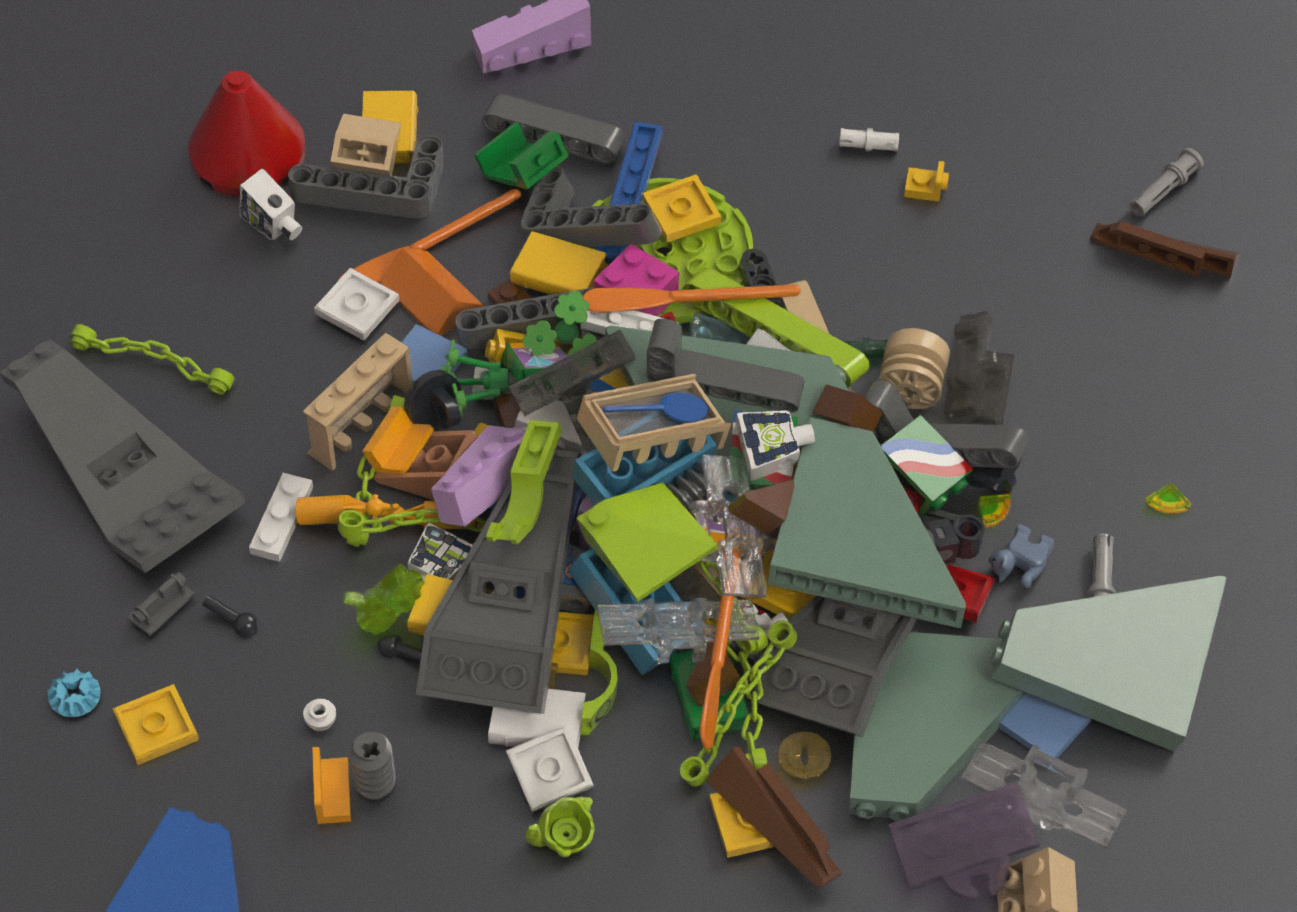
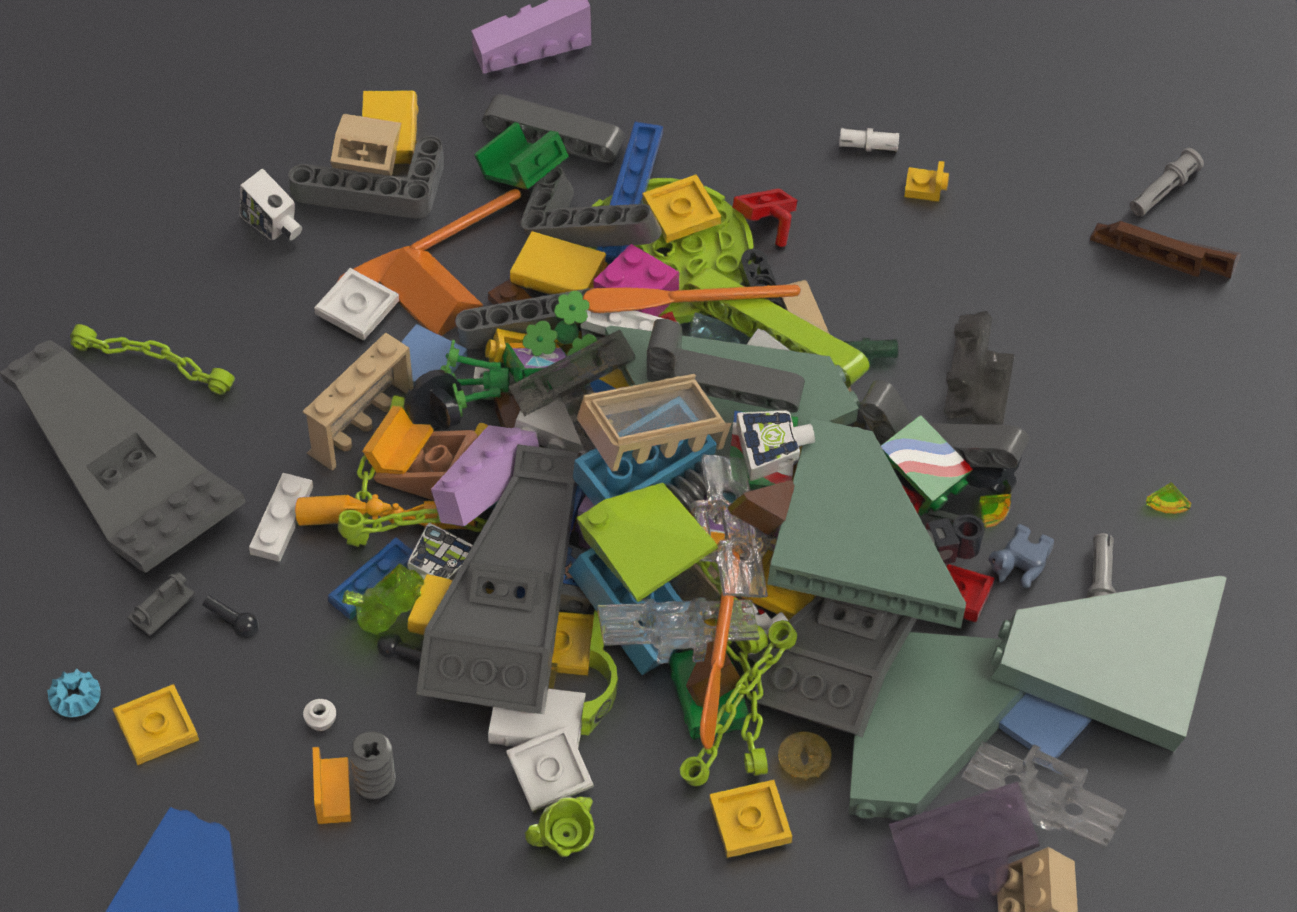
(242, 134): red cone -> none
(370, 574): none -> blue tile
(527, 482): lime piece -> none
(676, 406): blue piece -> none
(768, 203): none -> red plate
(775, 814): reddish brown wedge -> none
(846, 408): reddish brown slope -> none
(915, 366): tan wheel -> none

